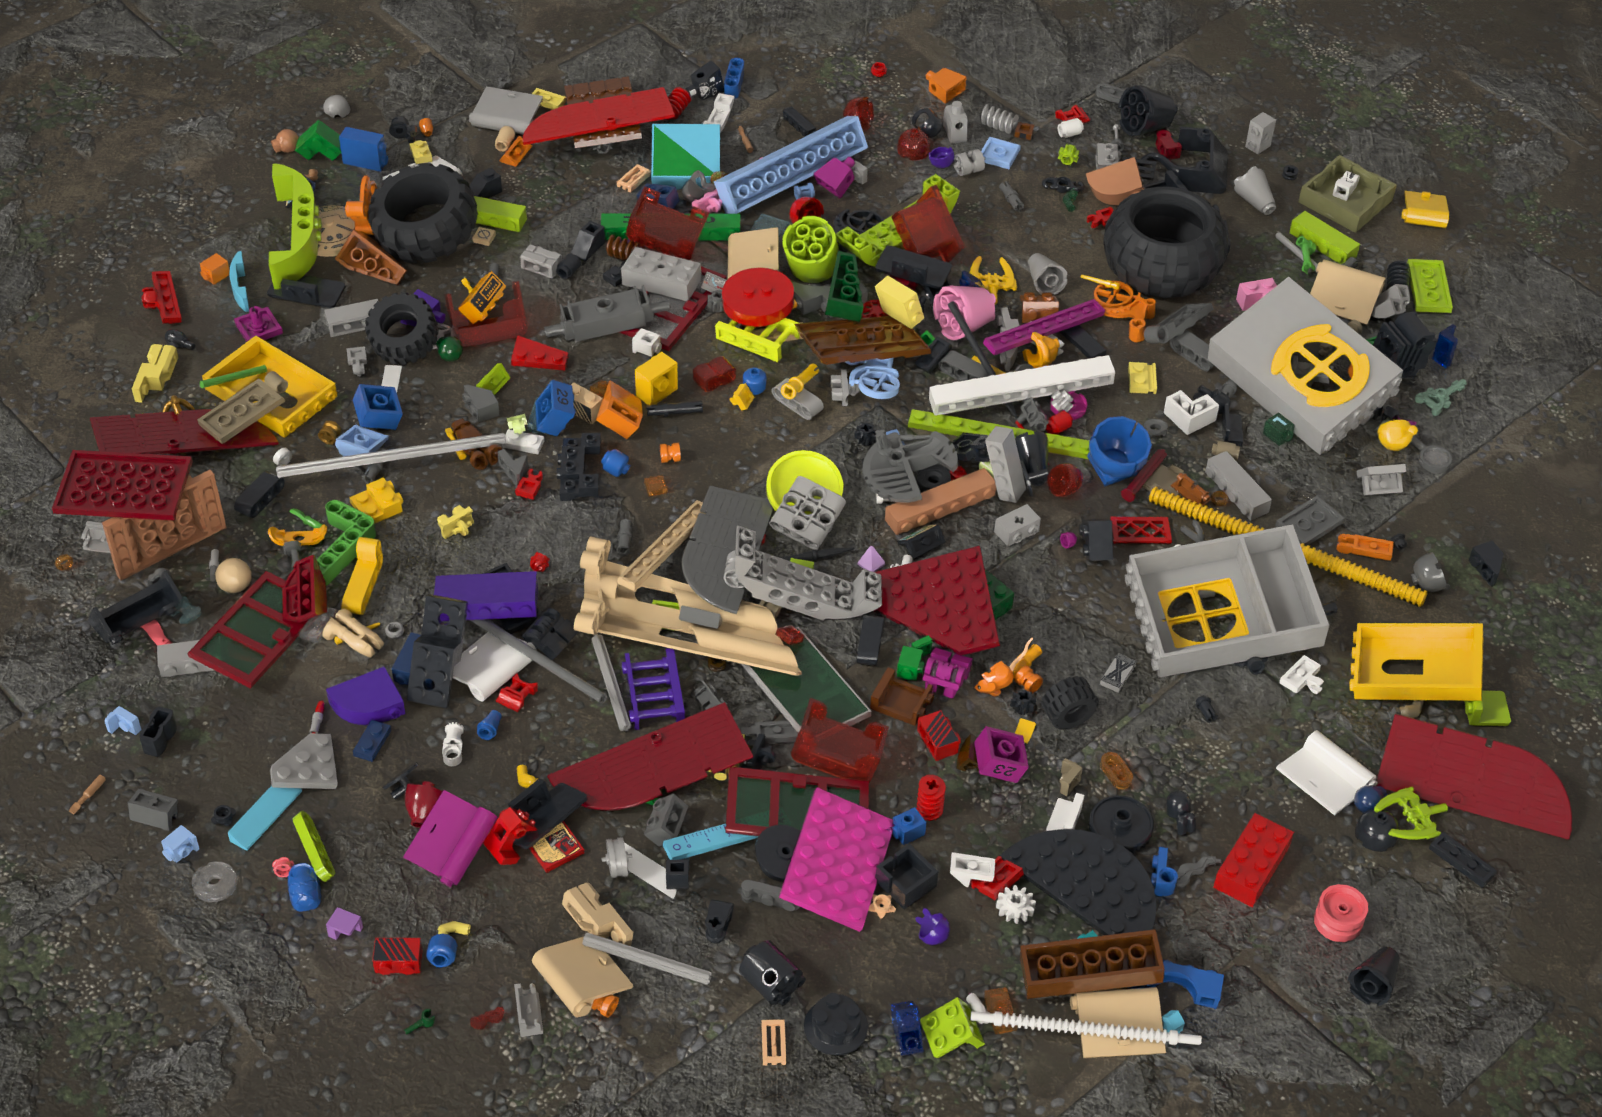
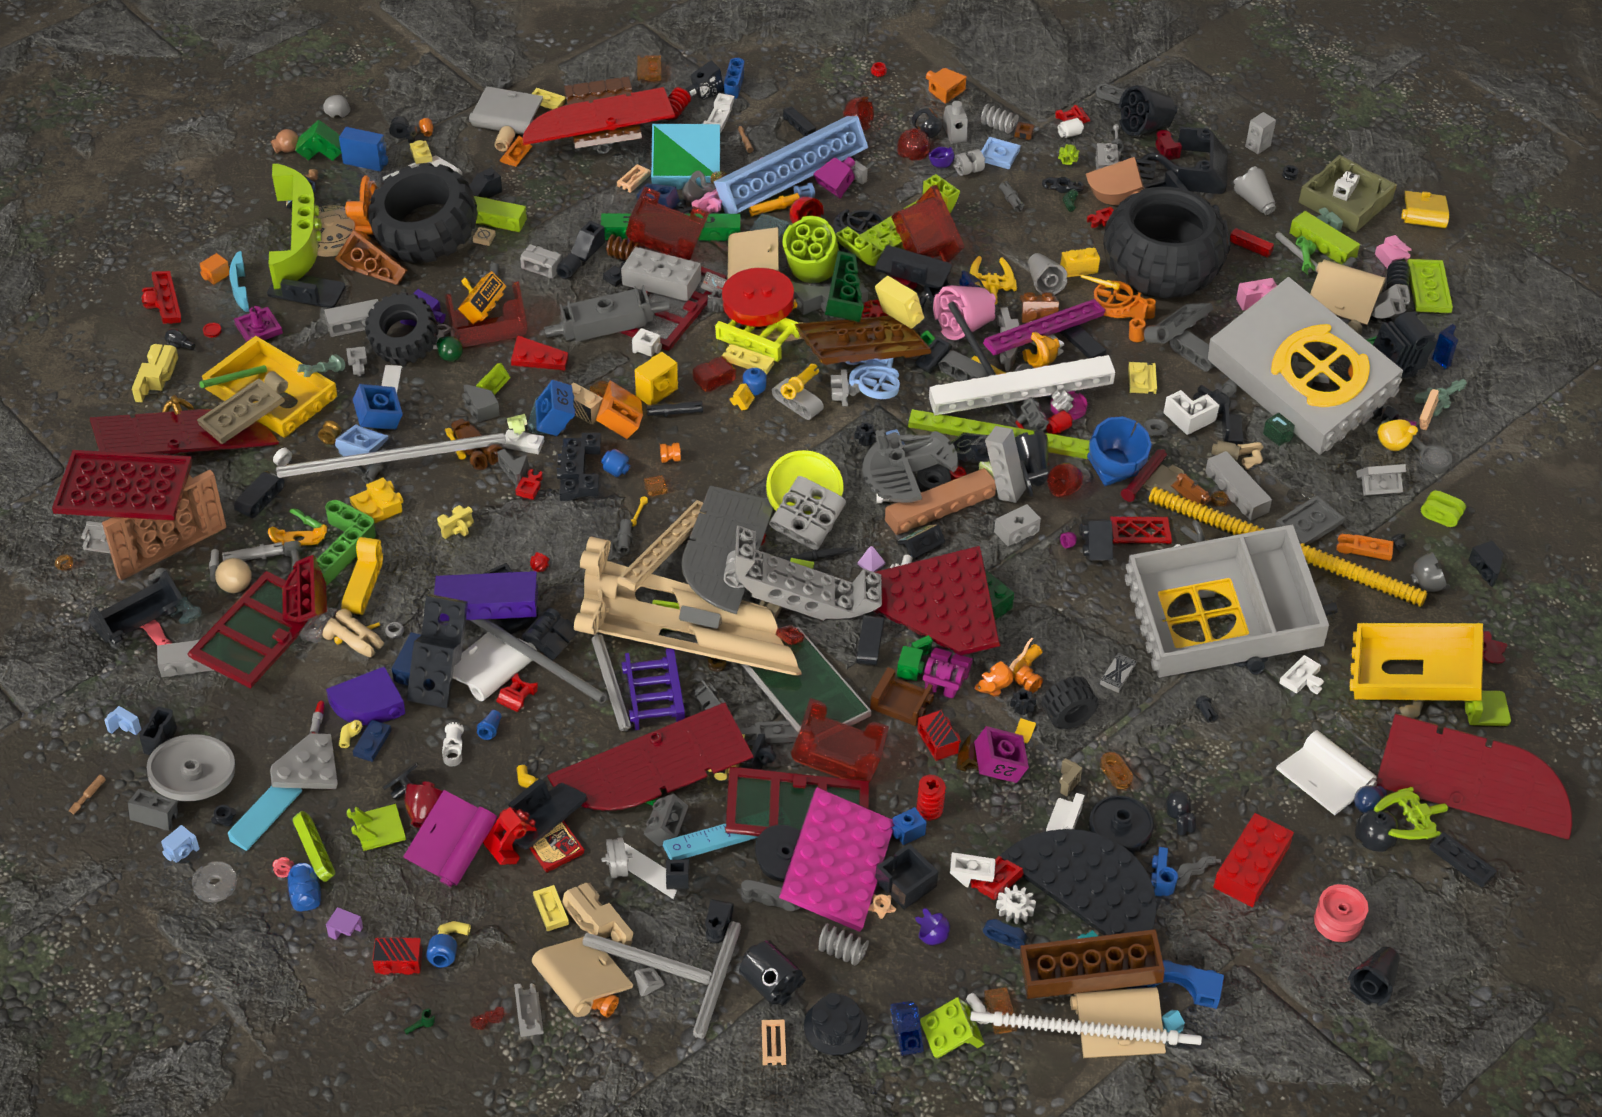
(191, 767): none -> light grey dish
(212, 330): none -> red piece
(262, 551): none -> light grey pin
(335, 364): none -> sand green piece
(349, 731): none -> light yellow arm
(377, 826): none -> lime plate
(550, 908): none -> light yellow plate
(643, 500): none -> yellow hinge
(648, 980): none -> light grey slope
(649, 68): none -> clear orange plate
(716, 980): none -> light grey axle
(747, 358): none -> light yellow plate
(780, 203): none -> light orange pin
(842, 946): none -> light grey piece
(1005, 933): none -> dark blue plate
(1080, 262): none -> yellow brick
(1251, 242): none -> red piece
(1253, 448): none -> tan piece
(1330, 219): none -> sand green plate
(1392, 250): none -> bright pink piece
(1429, 409): none -> light nougat tile
(1443, 508): none -> lime brick
(1493, 649): none -> dark red plate

